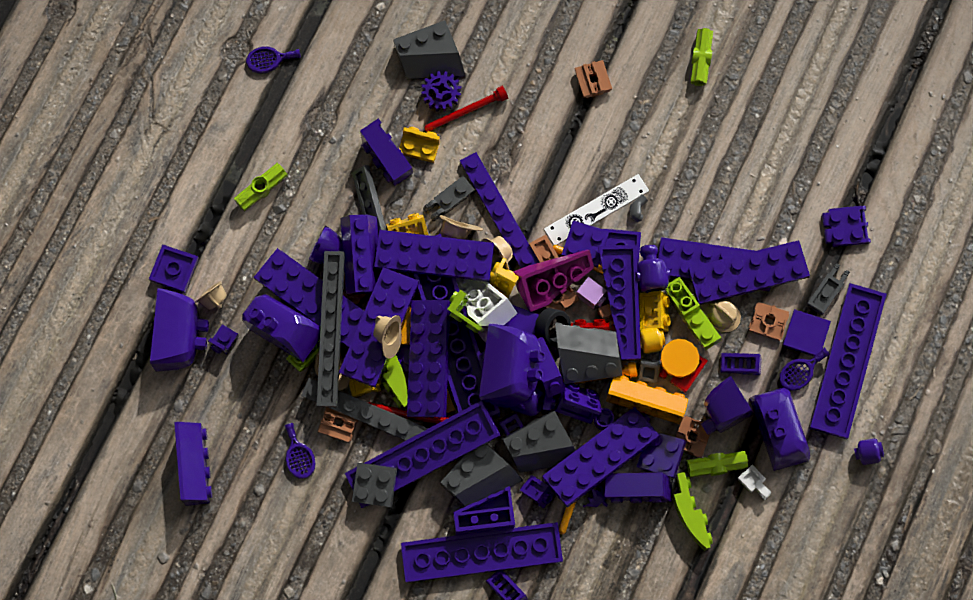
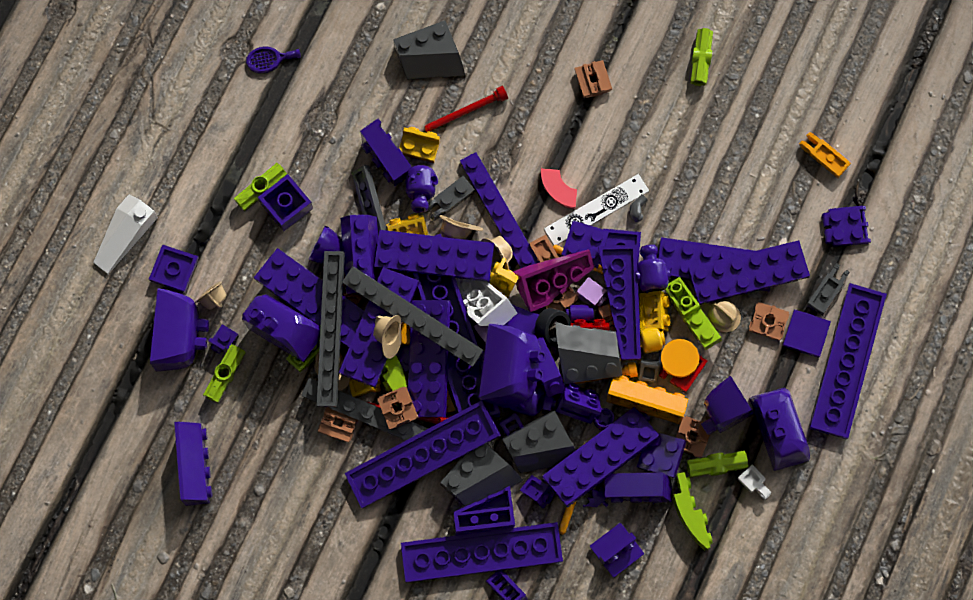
(125, 229): none -> white wedge
(229, 362): none -> lime piece
(285, 202): none -> dark purple brick
(292, 436): dark purple piece -> none
(374, 484): dark grey plate -> none
(408, 410): none -> nougat piece
(413, 316): none -> dark grey plate
(420, 187): none -> dark purple piece
(448, 93): dark purple gear -> none
(458, 301): lime bracket -> none
(558, 189): none -> coral tile
(580, 312): none -> dark purple brick
(617, 549): none -> dark purple bracket
(741, 356): dark purple slope -> none
(817, 358): dark purple piece -> none
(825, 155): none -> light orange hinge
(869, 451): dark purple head -> none

